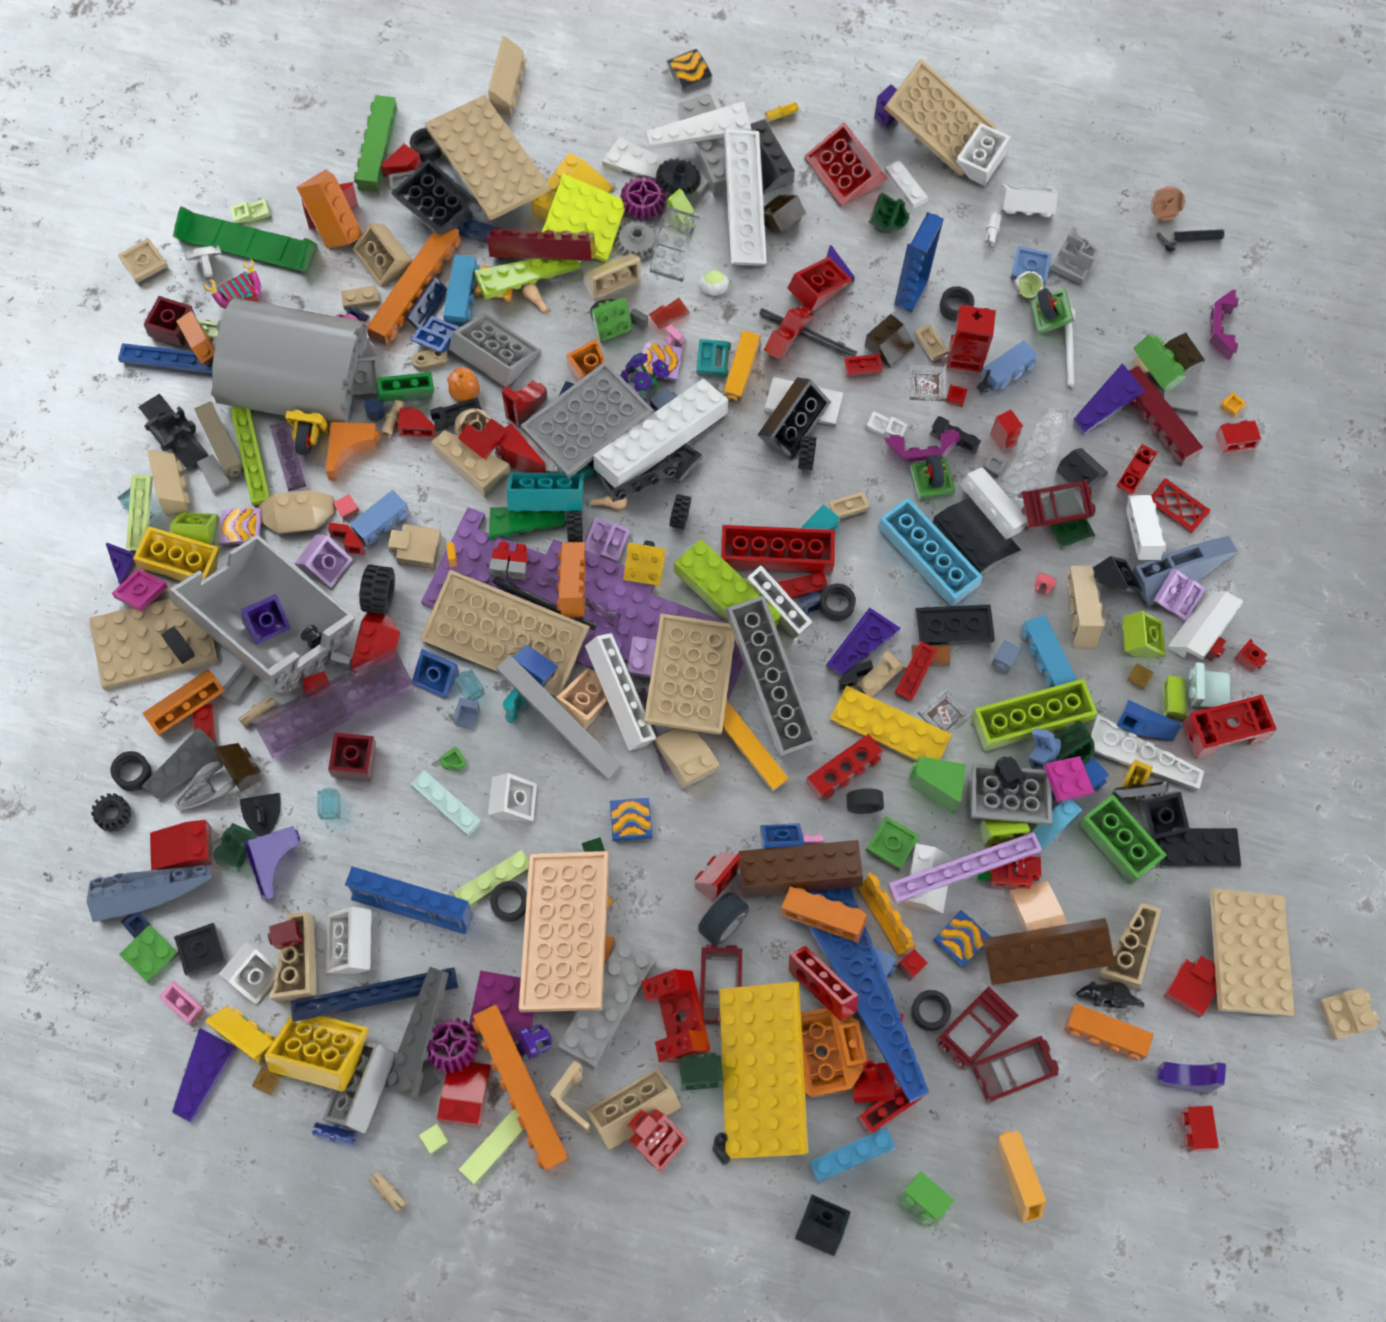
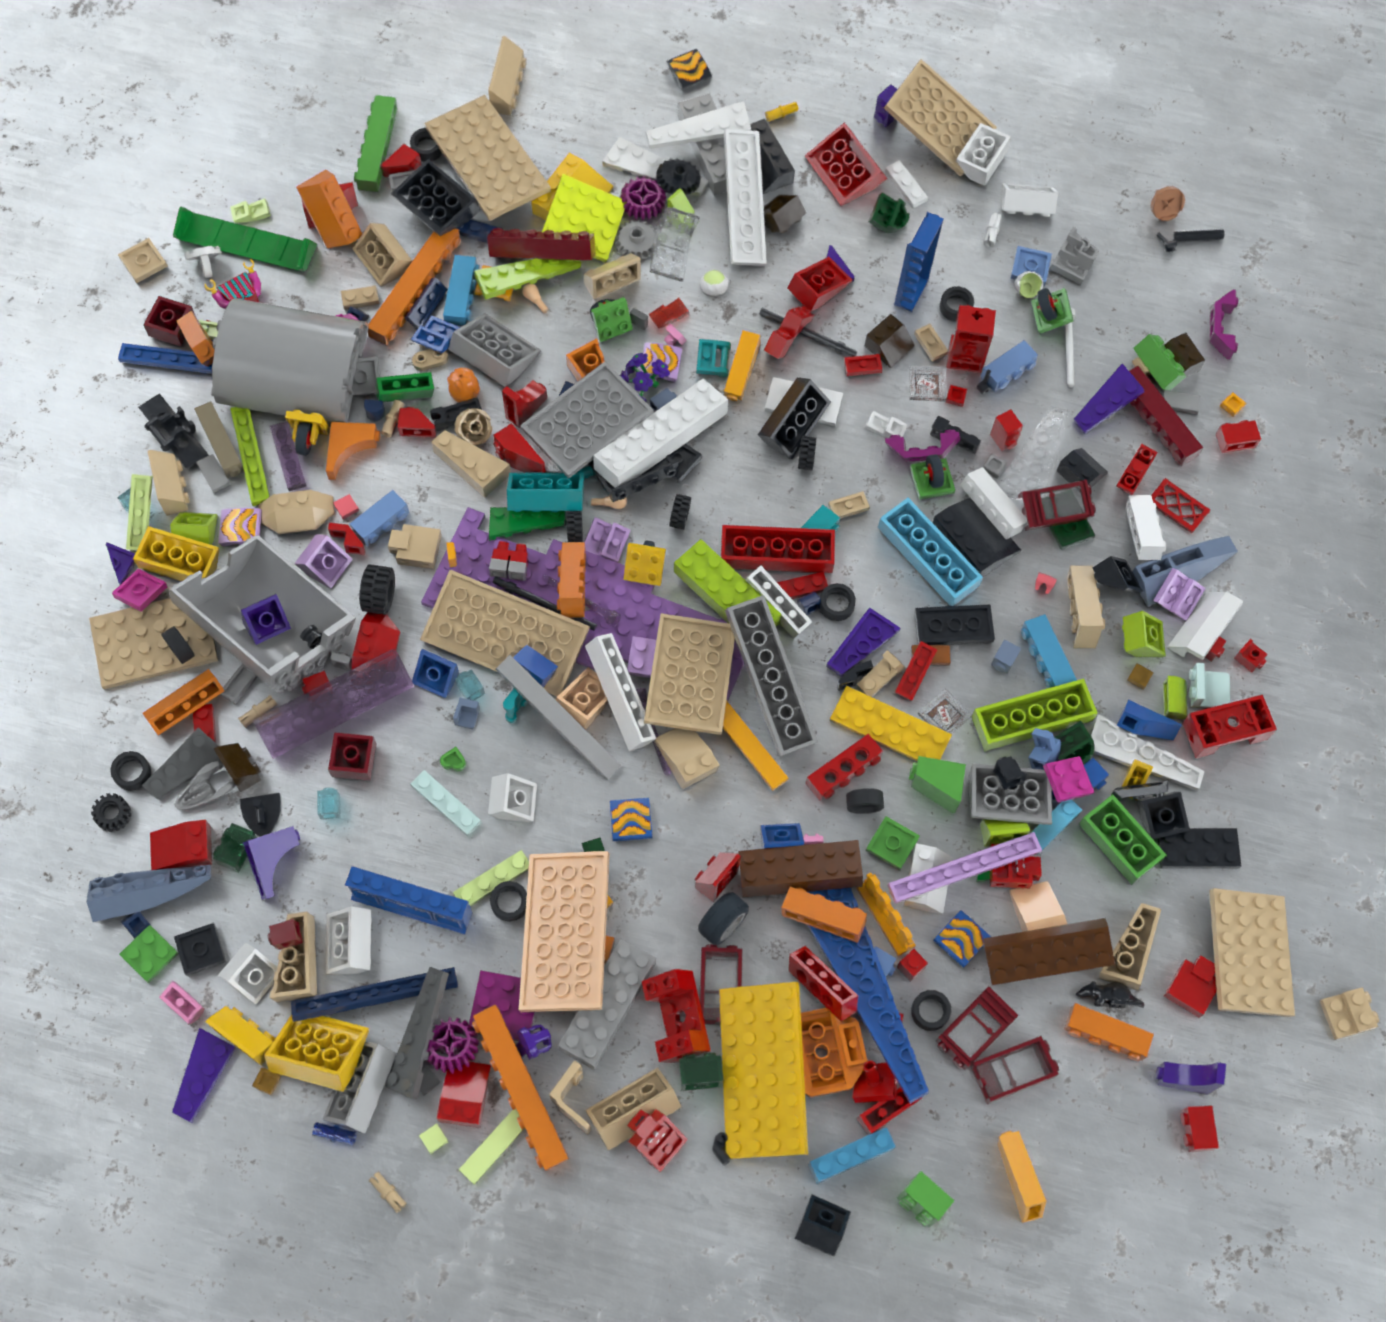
(484, 441): red tile -> none

